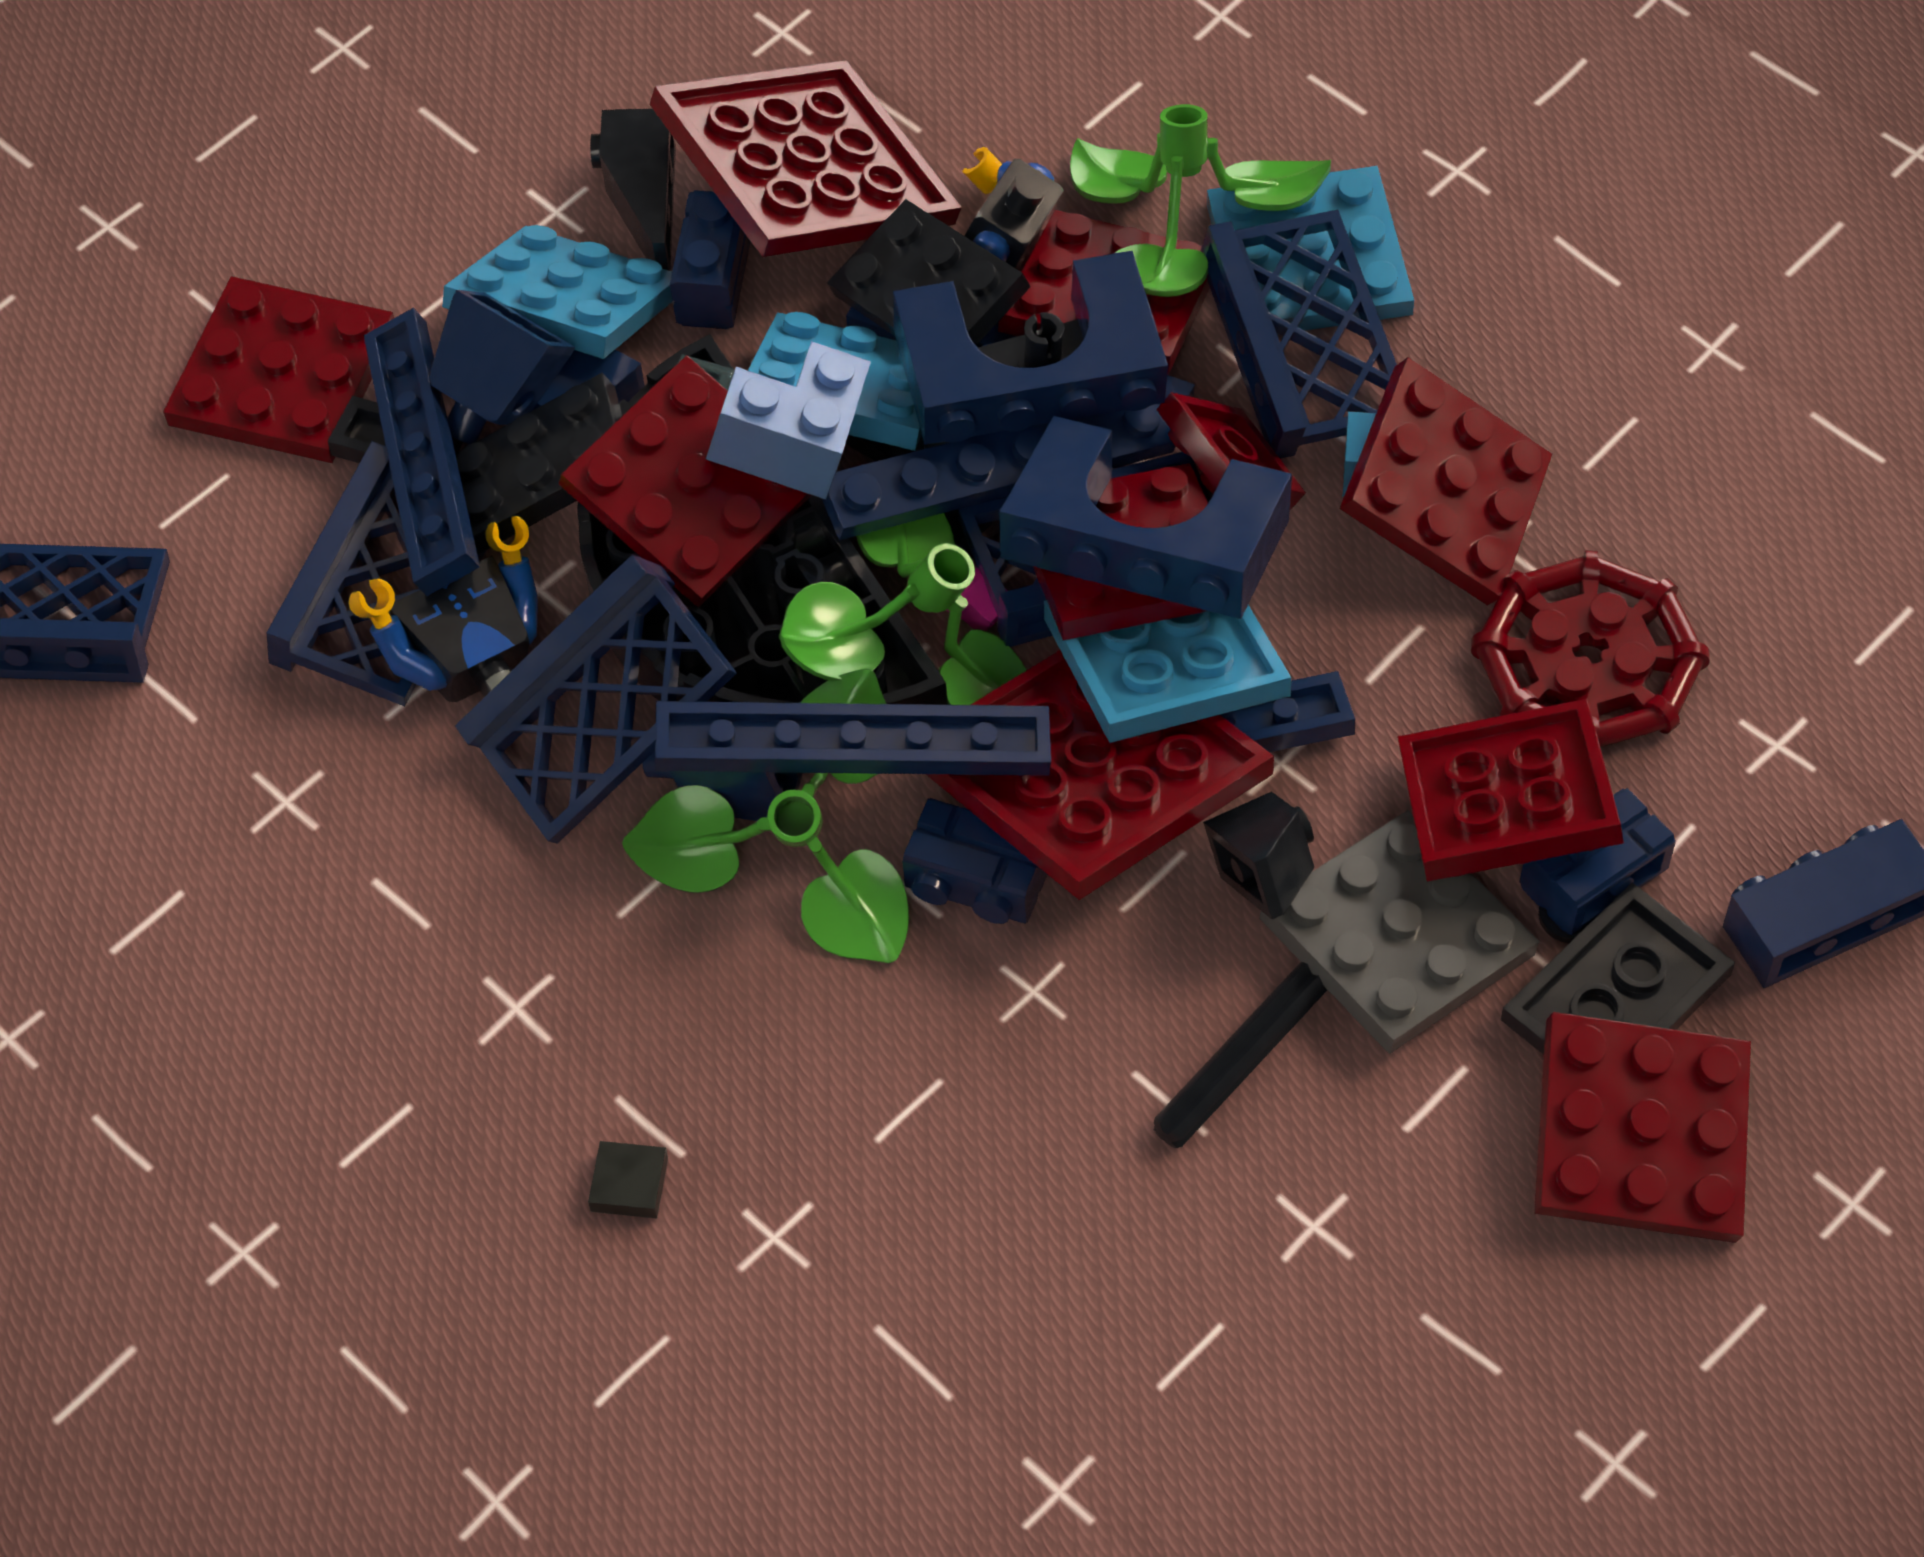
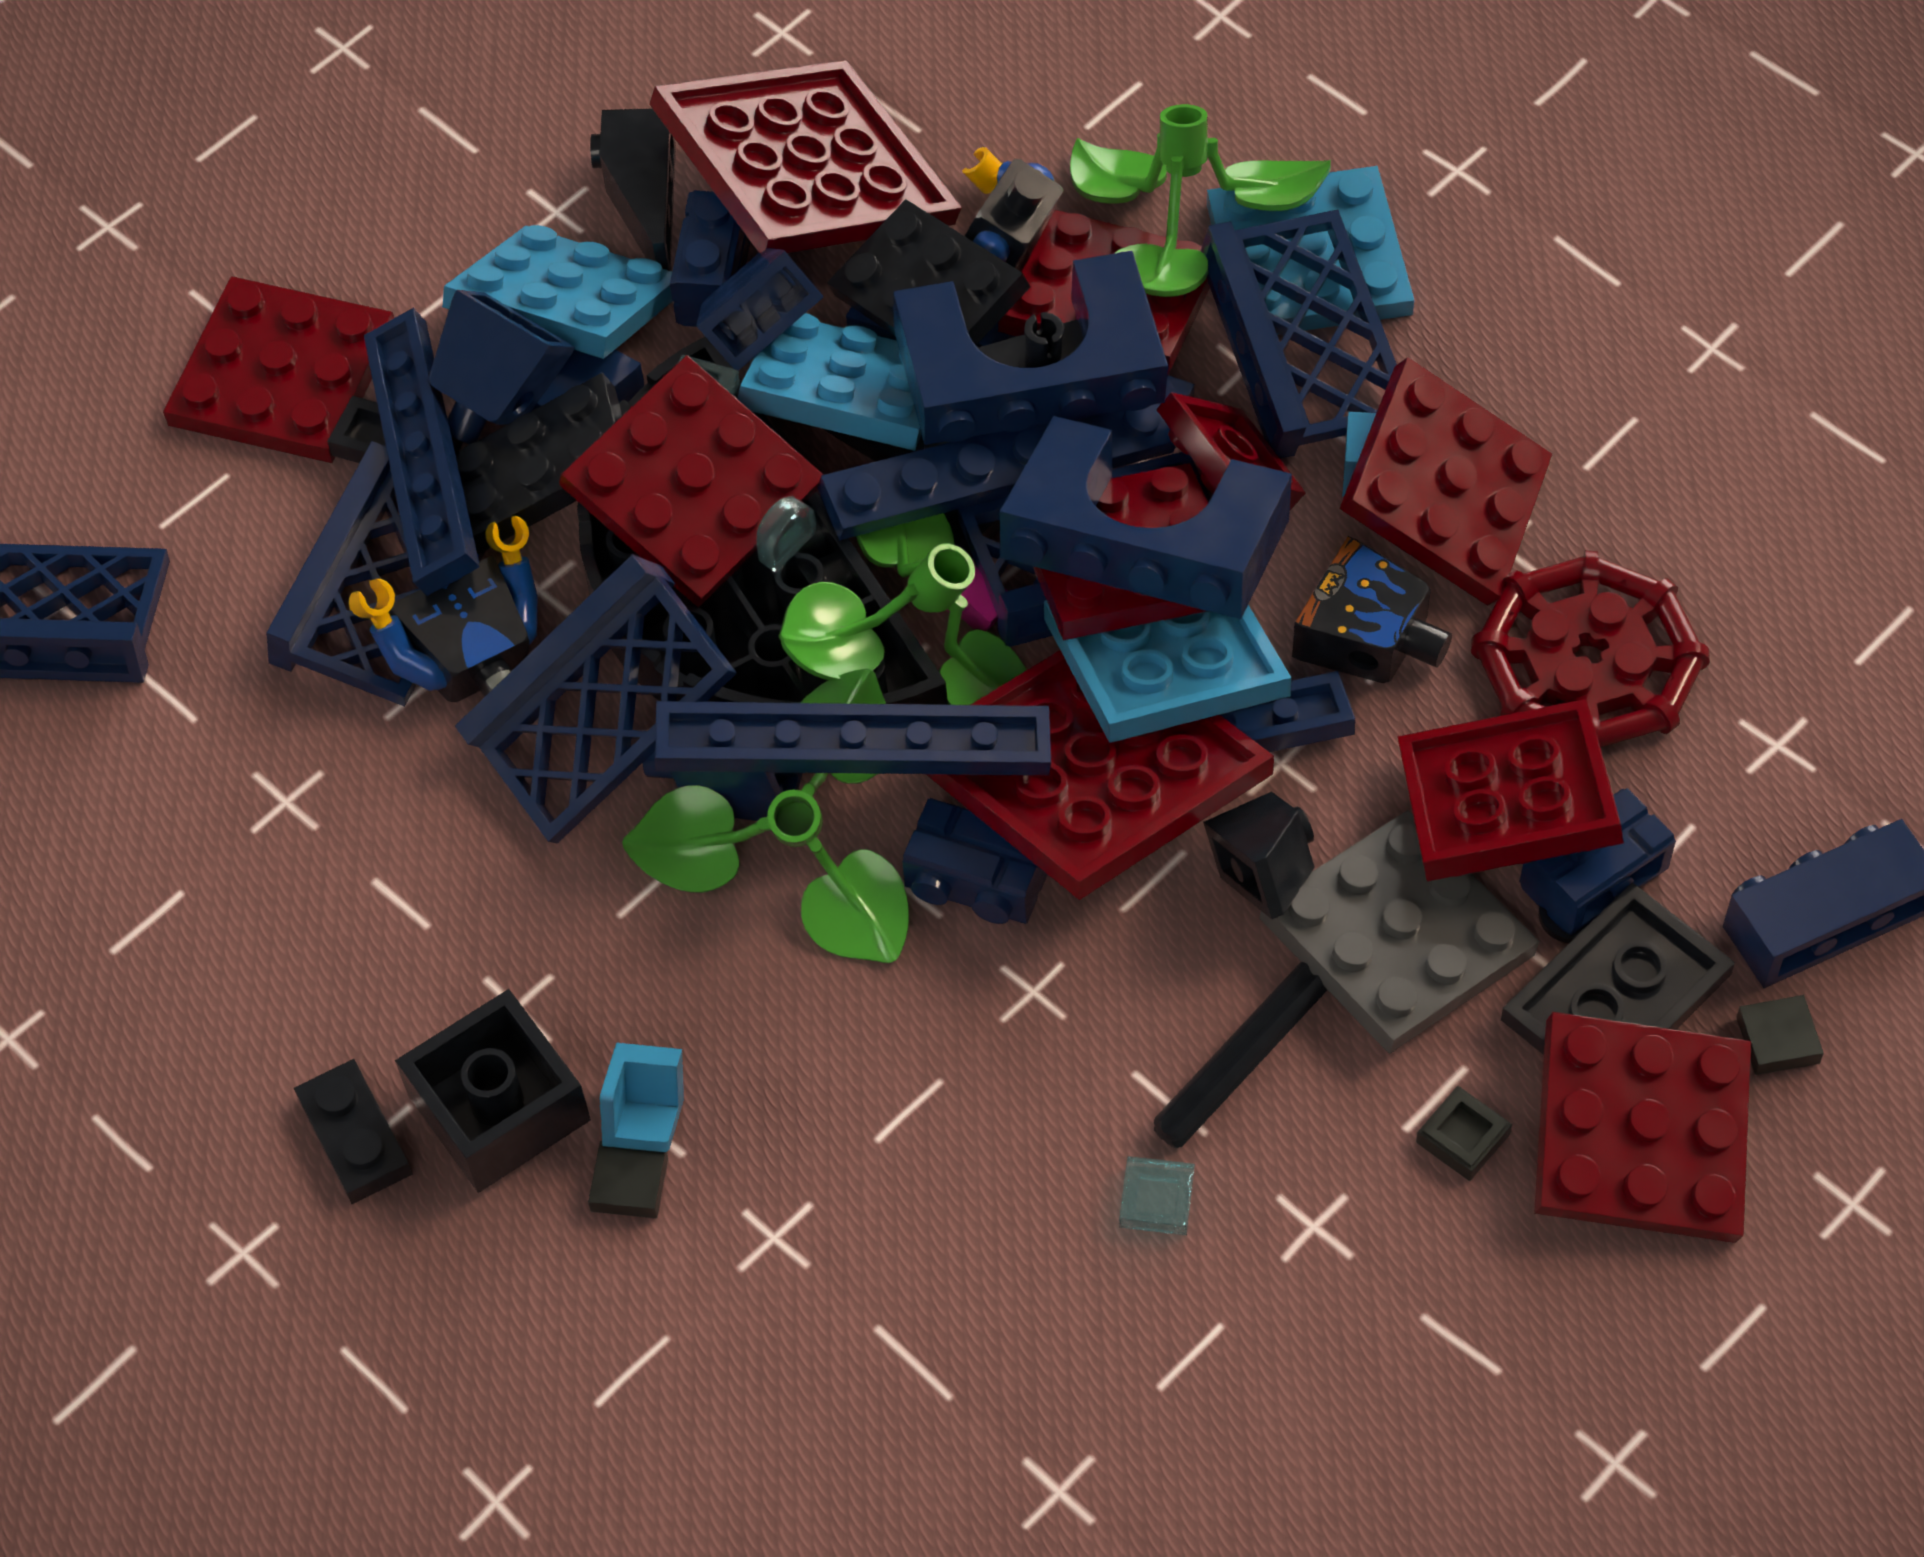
(353, 1131): none -> black plate
(493, 1090): none -> black brick
(642, 1097): none -> dark azure panel
(756, 306): none -> dark blue torso
(784, 531): none -> clear light blue tile
(791, 430): medium blue brick -> none
(1157, 1195): none -> clear light blue tile
(1367, 617): none -> torso
(1463, 1133): none -> pearl dark grey tile
(1780, 1034): none -> pearl dark grey tile

